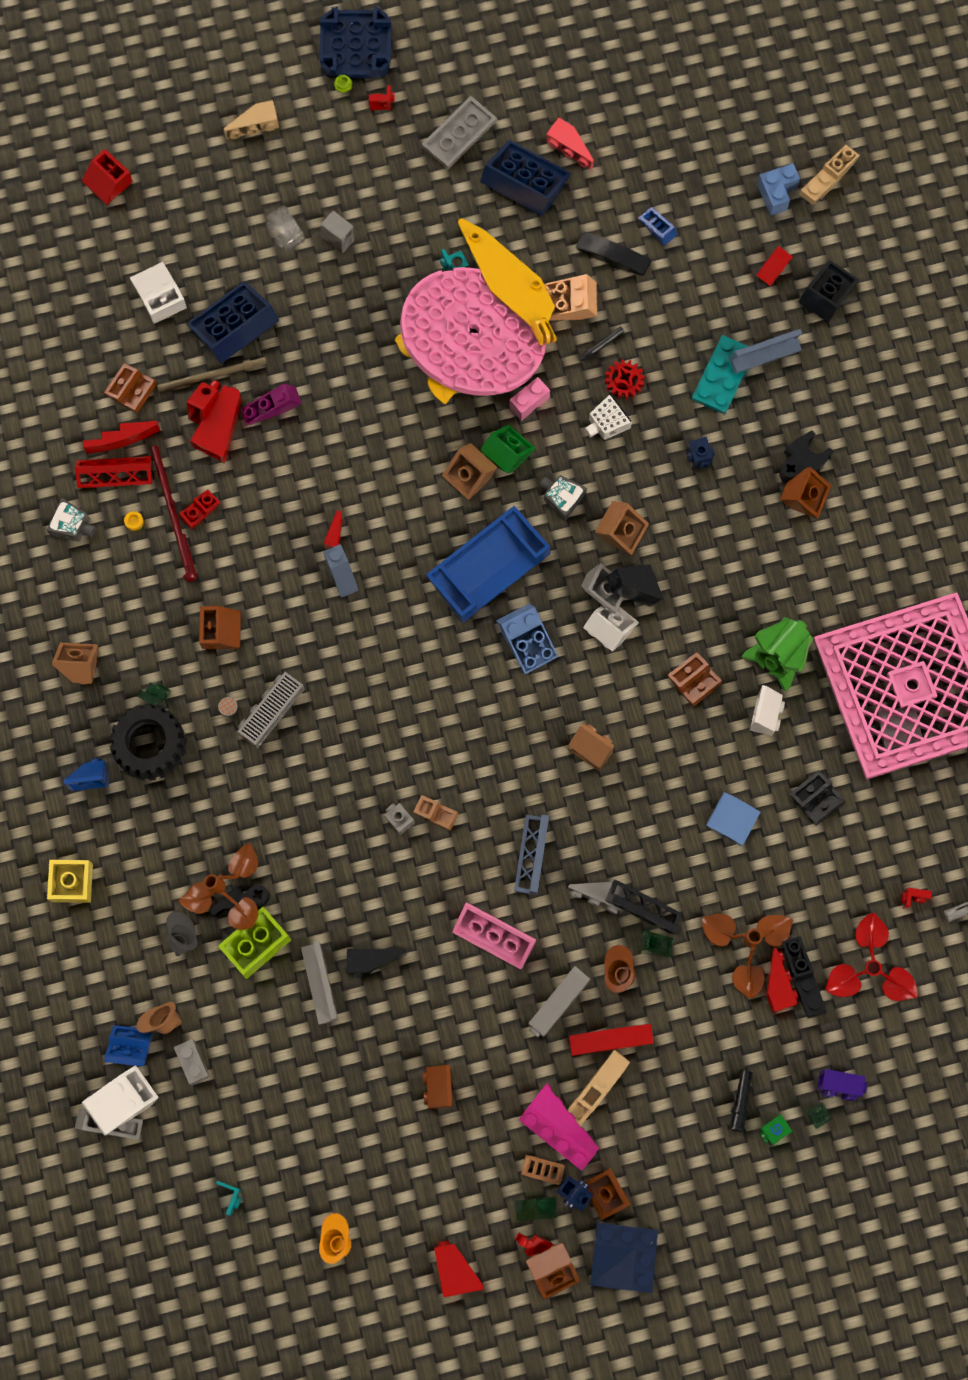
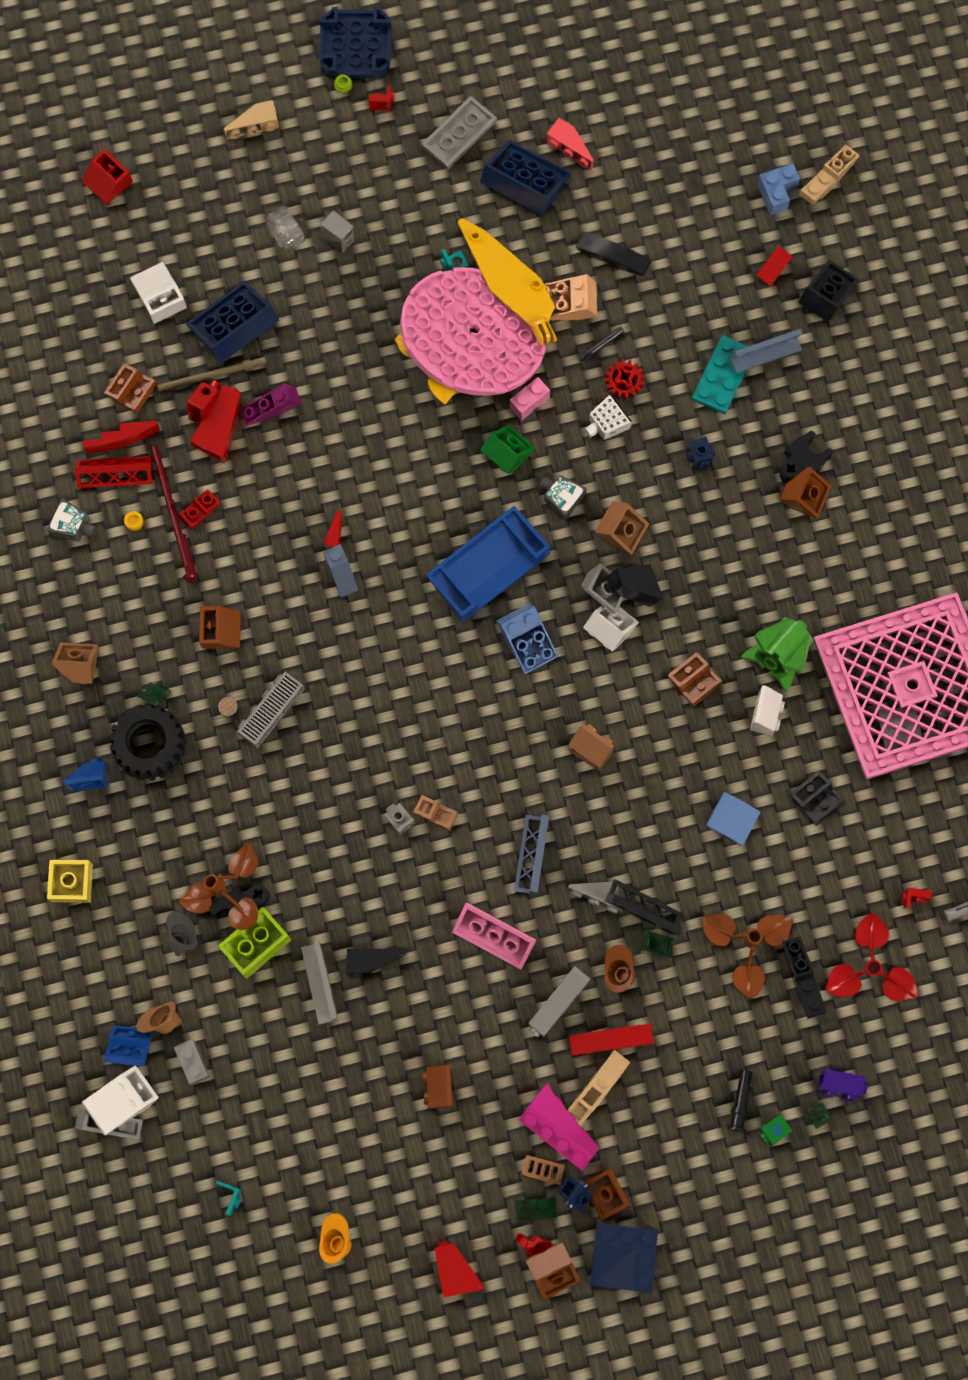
(469, 470): medium nougat slope -> none
(666, 234): blue slope -> none
(779, 990): red slope -> none

